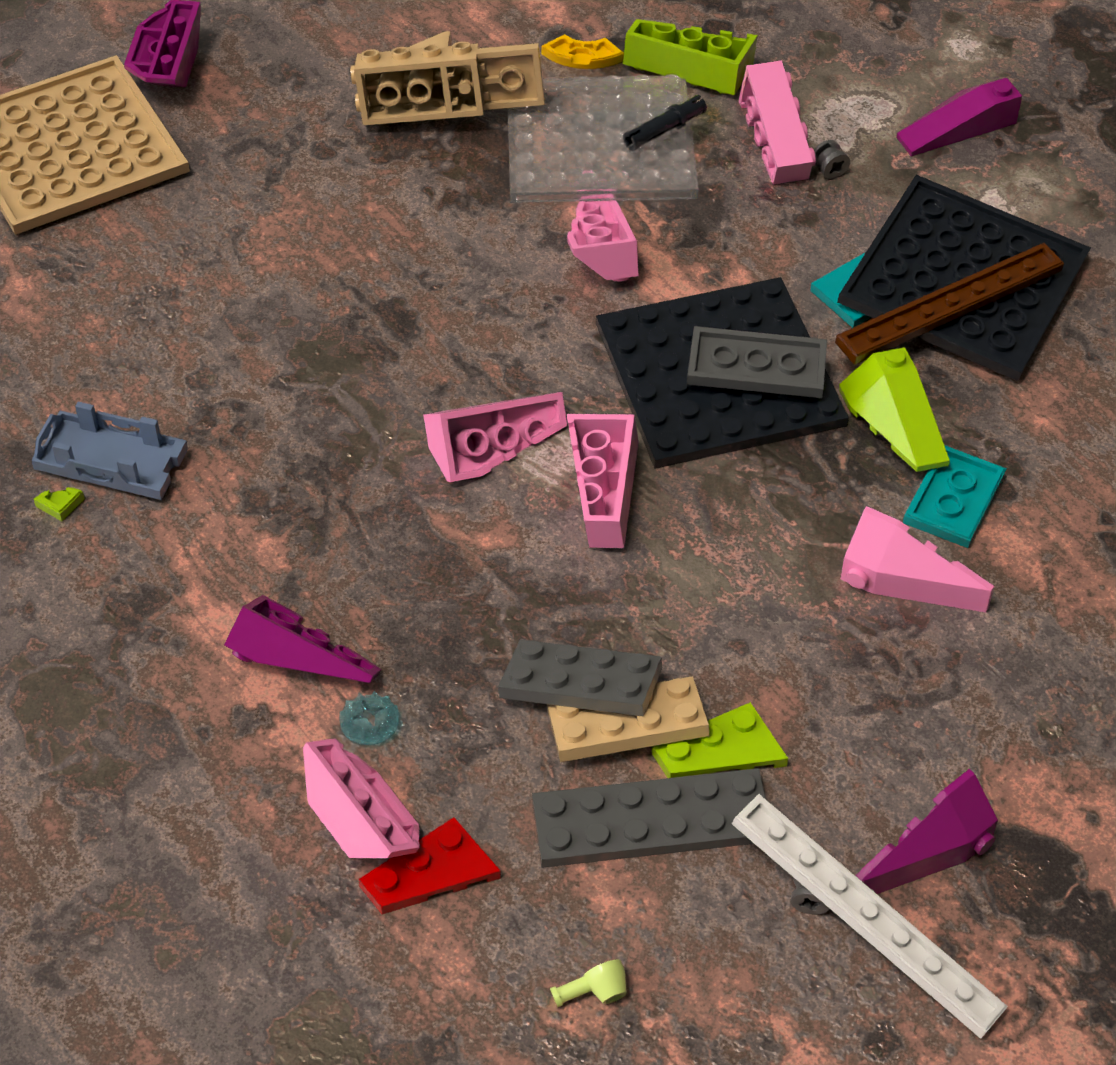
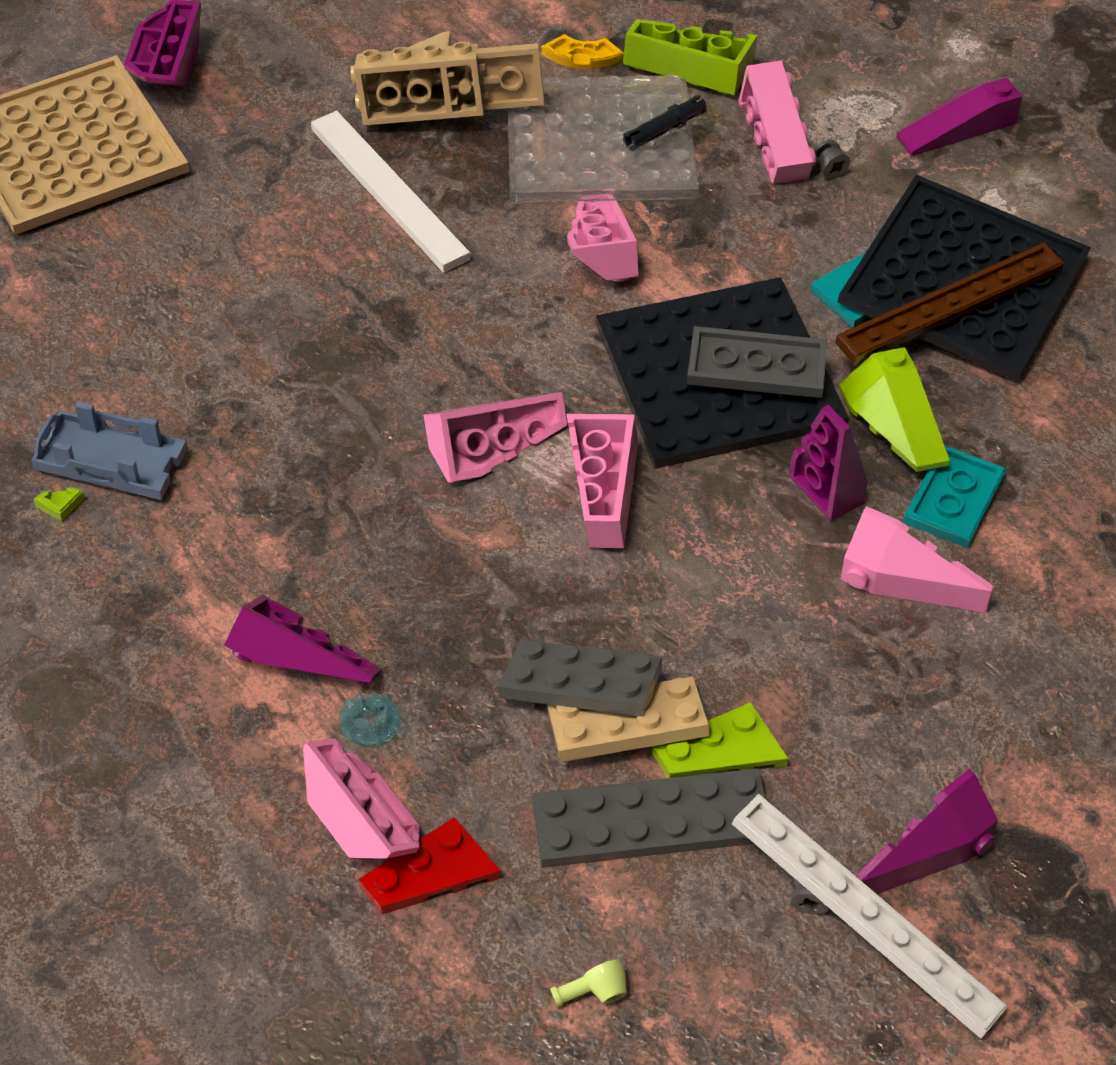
(391, 192): none -> white tile
(830, 466): none -> magenta wedge

